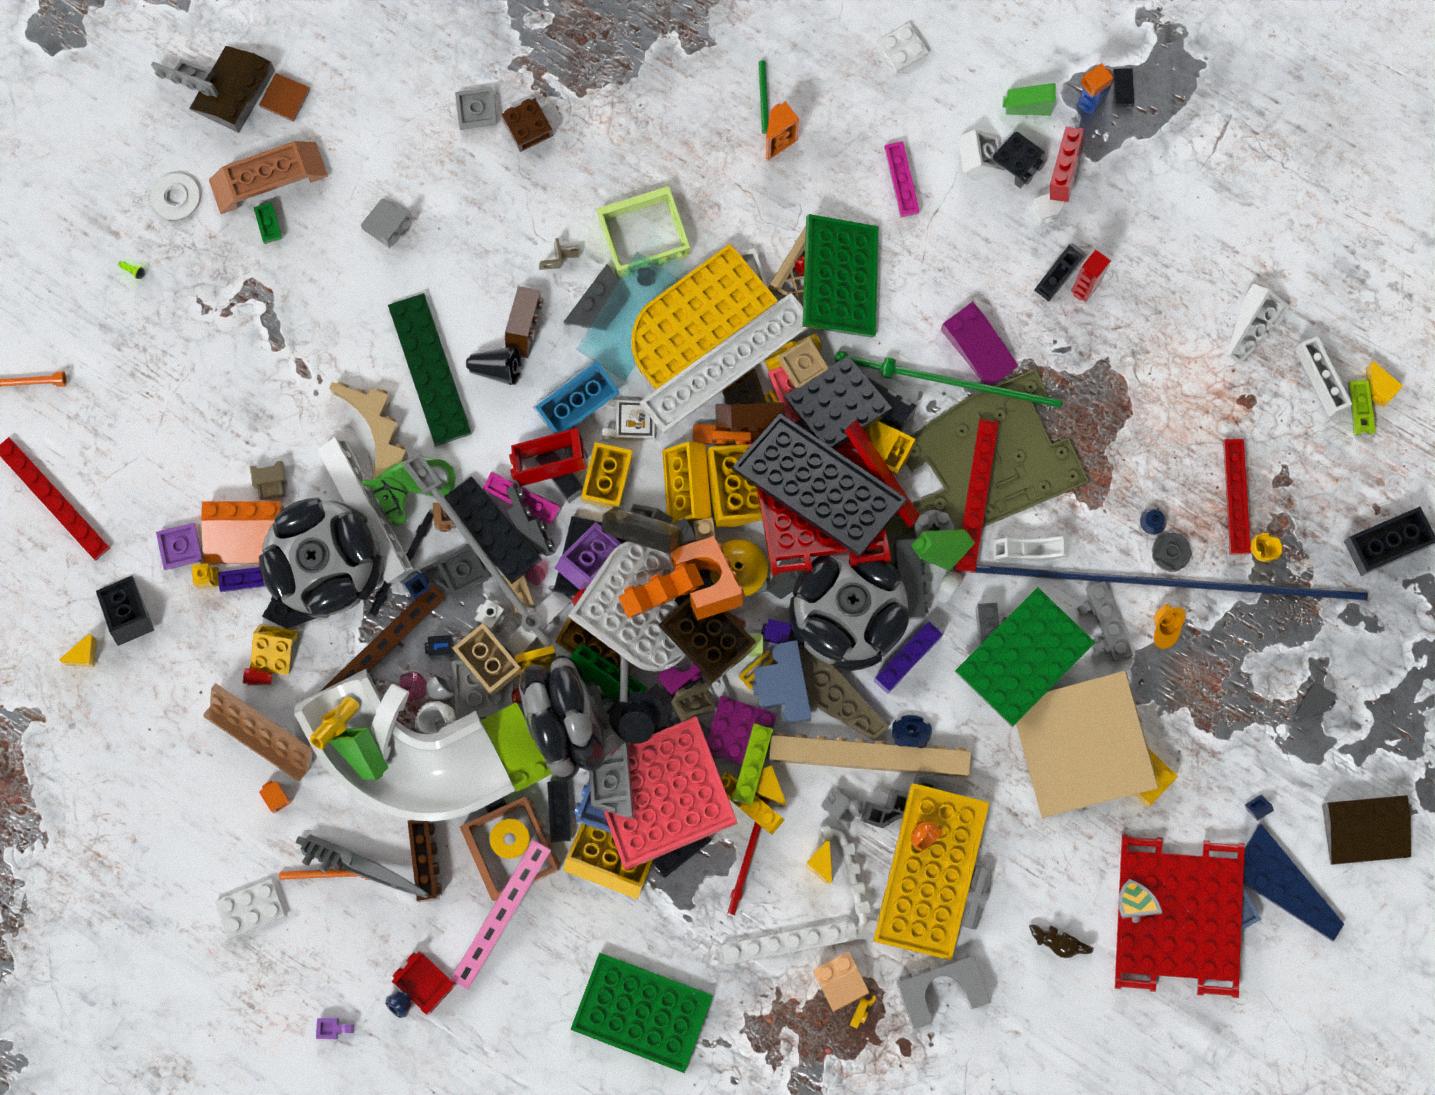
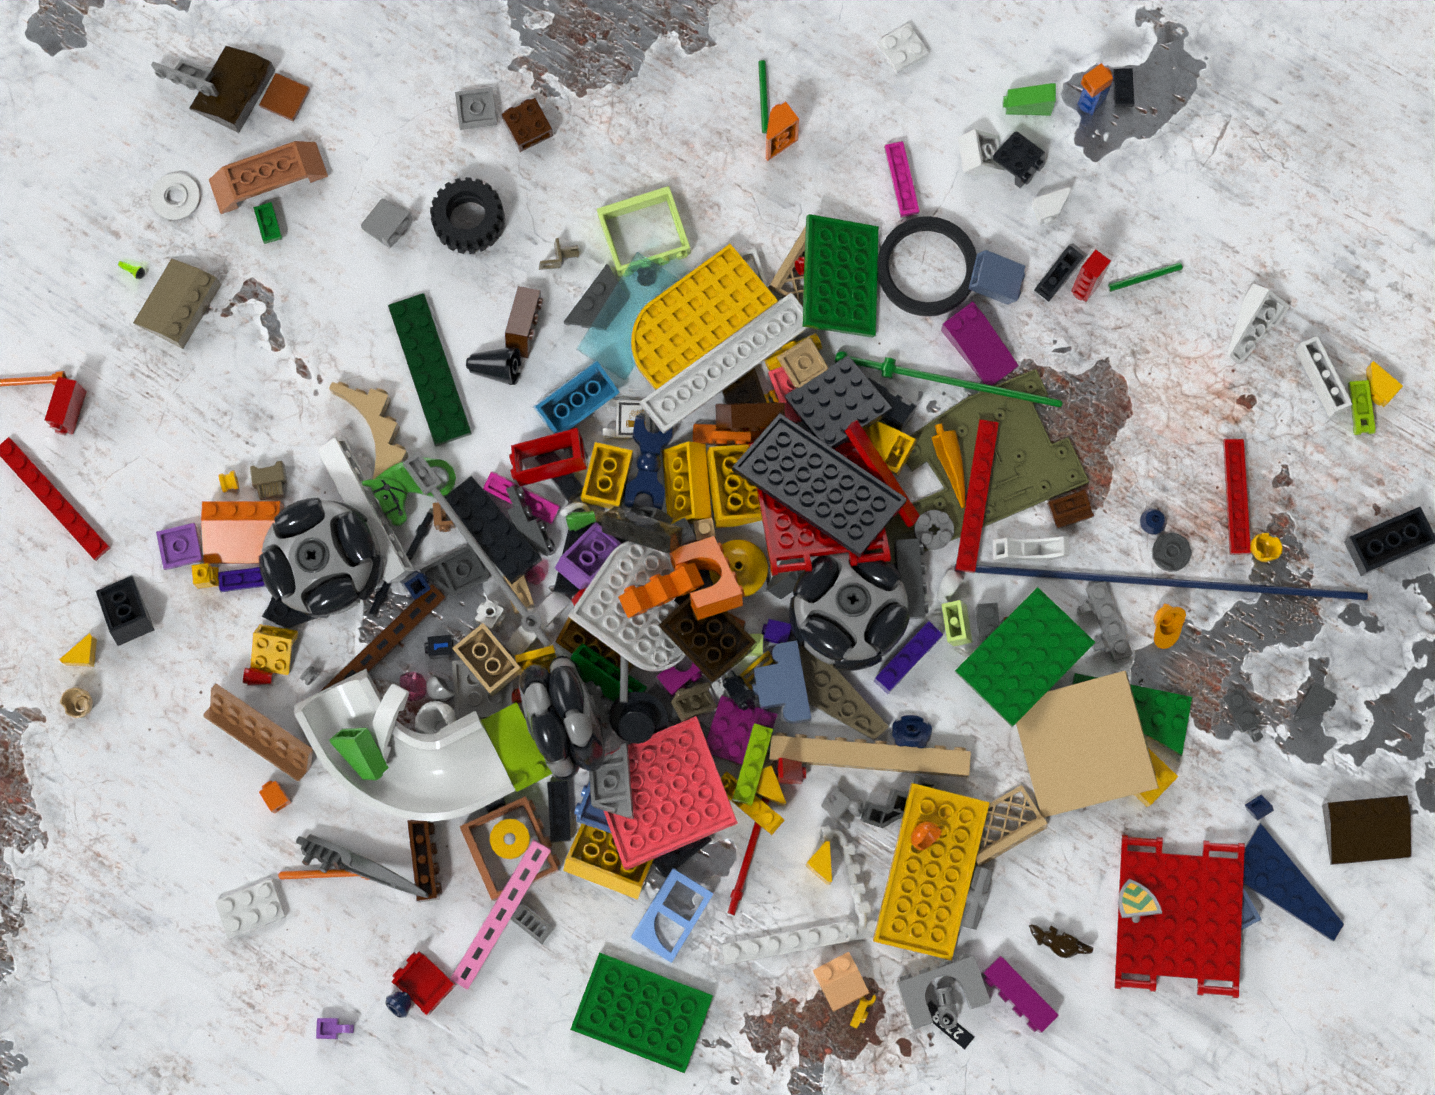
(65, 406): none -> red brick
(76, 702): none -> tan hair
(177, 302): none -> dark tan slope
(228, 481): none -> yellow wheel
(309, 675): none -> light grey bush
(334, 723): yellow piece -> none
(465, 192): none -> black tyre
(545, 934): none -> light grey slope
(574, 507): none -> white hair
(578, 520): none -> bright green cone
(645, 931): none -> light blue window
(647, 464): none -> dark blue piece
(736, 685): none -> black hinge
(790, 771): none -> red slope
(912, 226): none -> black tyre
(943, 547): bright green slope -> none
(946, 1007): none -> light grey connector
(949, 454): none -> light orange piece
(956, 623): none -> yellowish green brick
(957, 1033): none -> black sticker
(997, 277): none -> sand blue brick
(1014, 837): none -> tan fence
(1020, 995): none -> magenta brick
(1067, 164): brick -> none
(1070, 509): none -> reddish brown plate
(1144, 277): none -> green bar
(1161, 714): none -> green wing
(1243, 714): none -> dark grey plate

